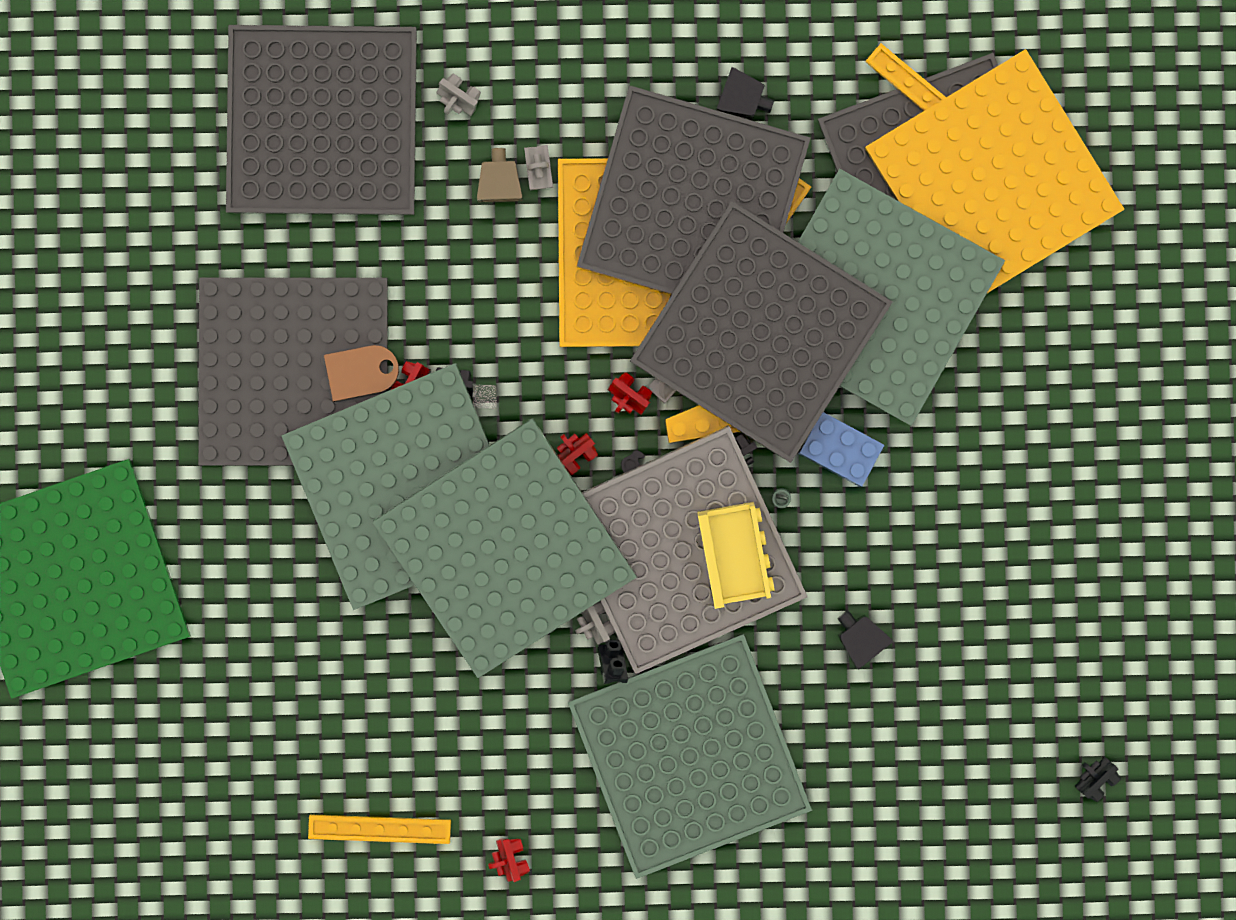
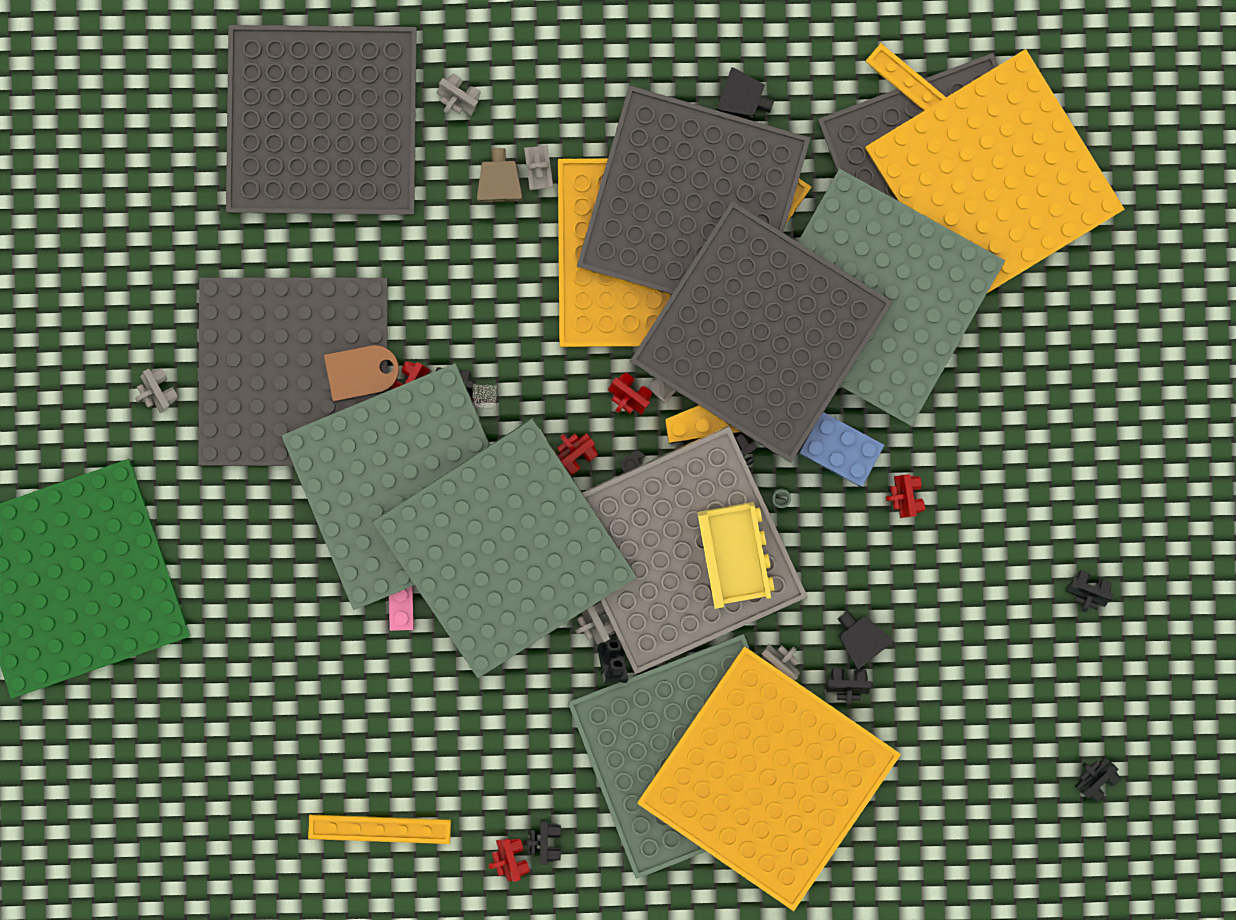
(151, 381): none -> light grey hips
(401, 610): none -> bright pink plate
(547, 853): none -> black hips
(768, 778): none -> yellow plate
(784, 662): none -> light grey hips
(845, 688): none -> black hips
(903, 495): none -> red hips
(1087, 594): none -> black hips

